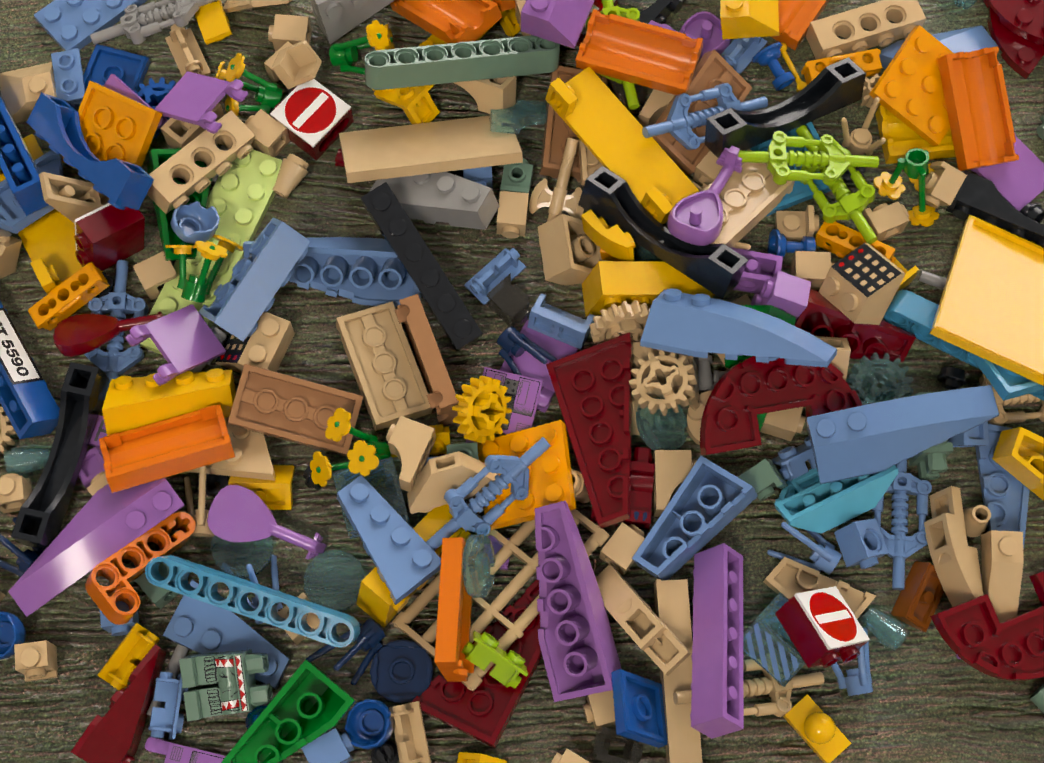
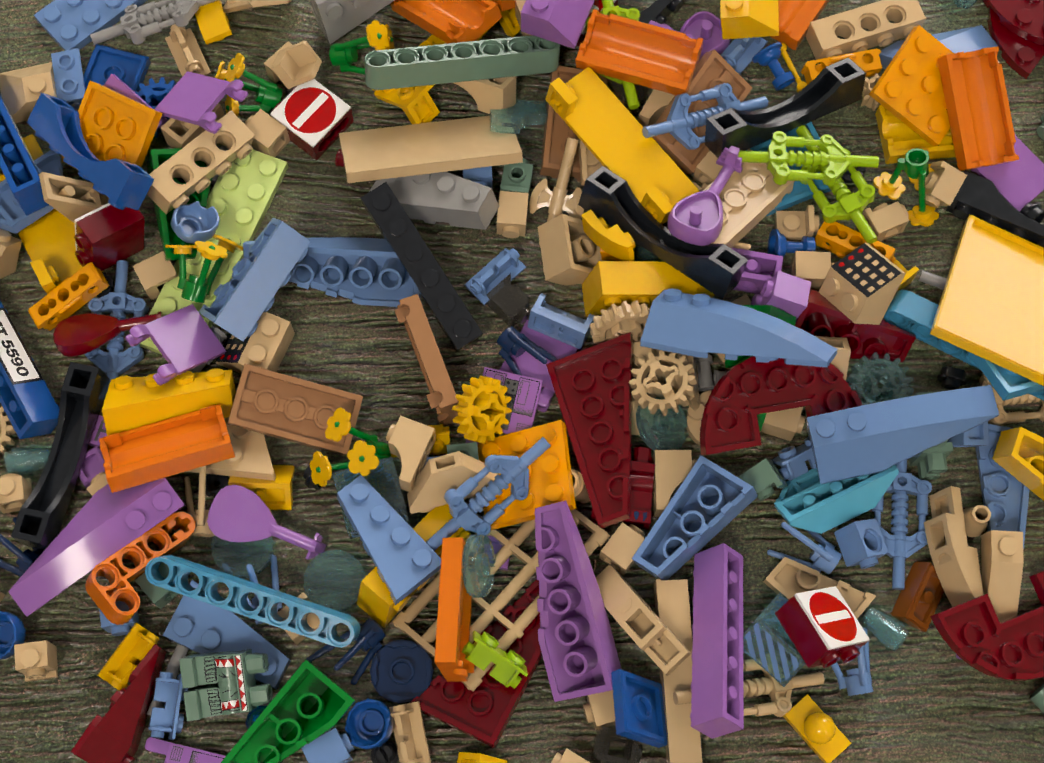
(290, 29): tan brick -> none
(290, 175): tan cone -> none
(383, 365): tan gear -> none
(860, 139): tan plant -> none

